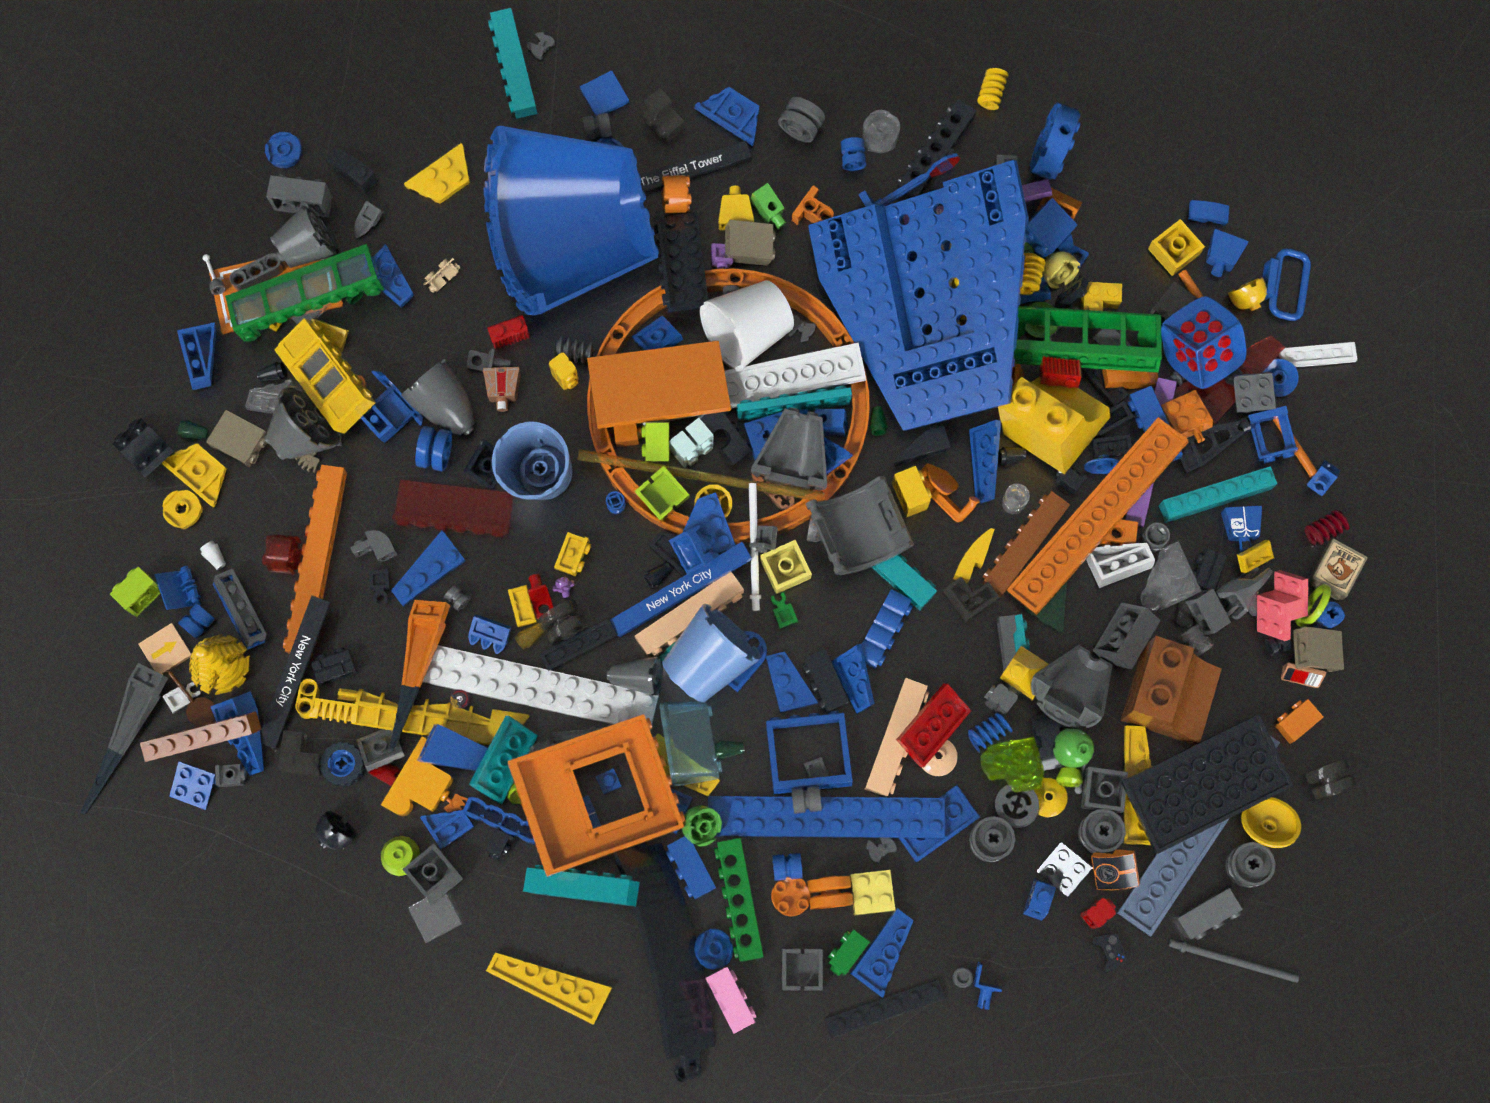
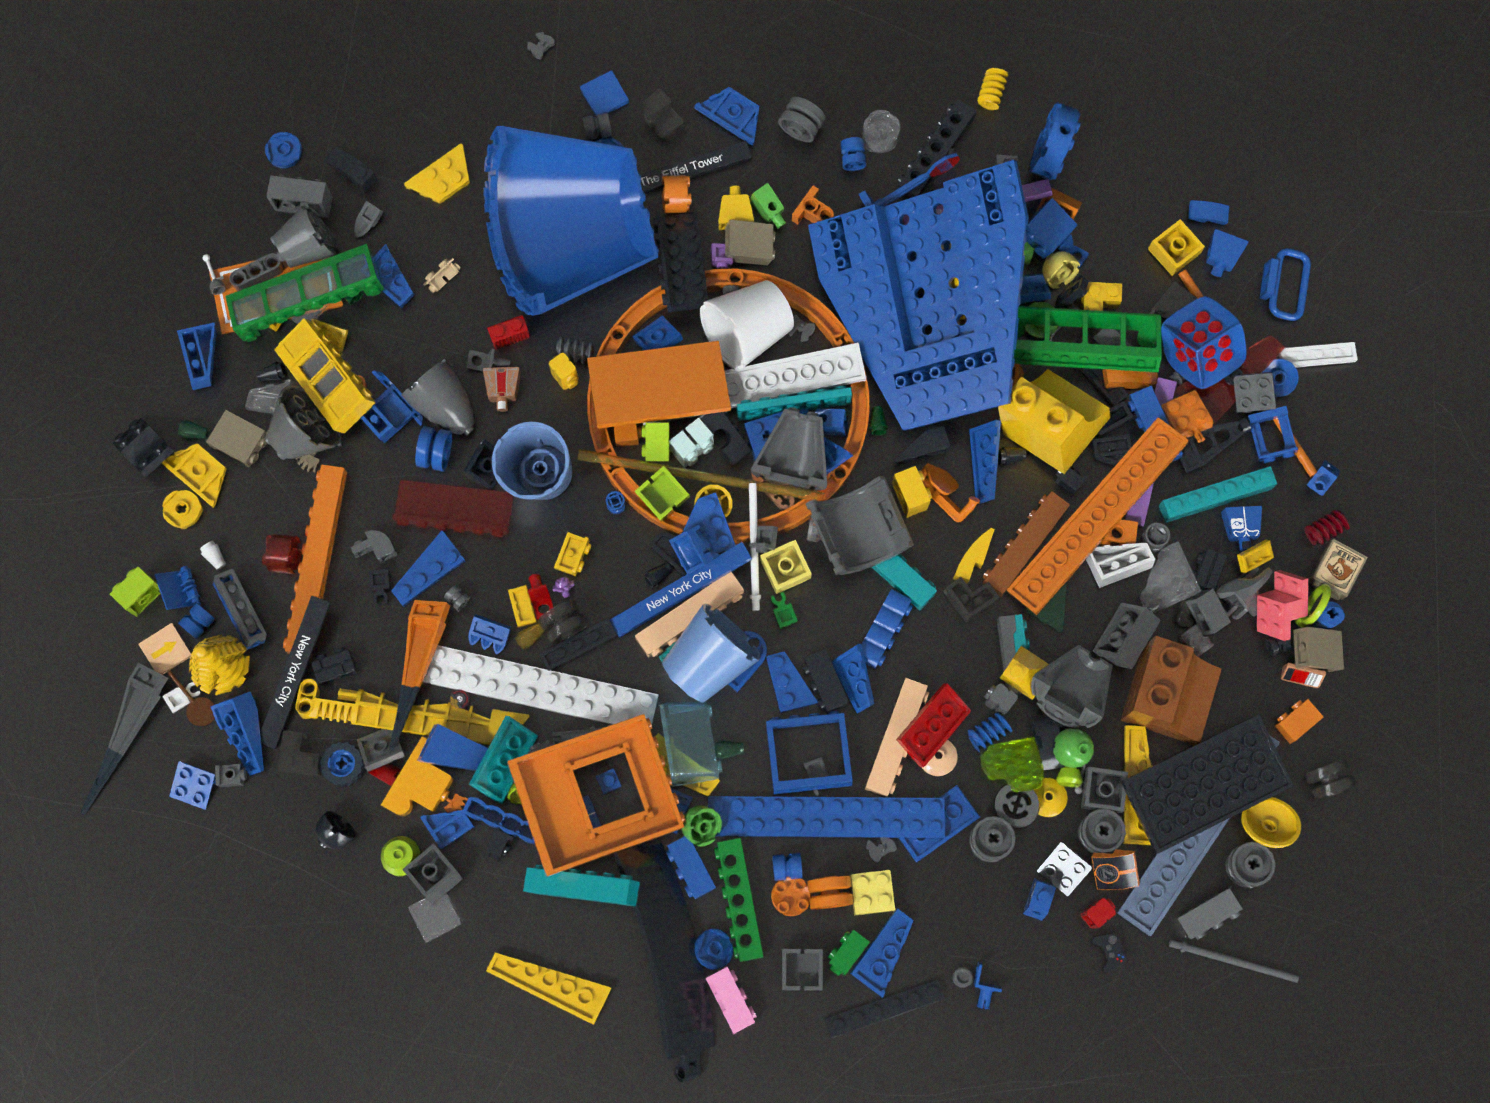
(200, 736): brick -> none
(513, 63): teal brick -> none
(637, 675): dark grey cone -> none
(806, 799): dark grey wheel -> none
(1015, 498): clear wheel -> none
(1032, 273): yellow piece -> none
(1060, 372): red brick -> none
(1101, 465): blue dish -> none
(1249, 295): yellow cylinder -> none

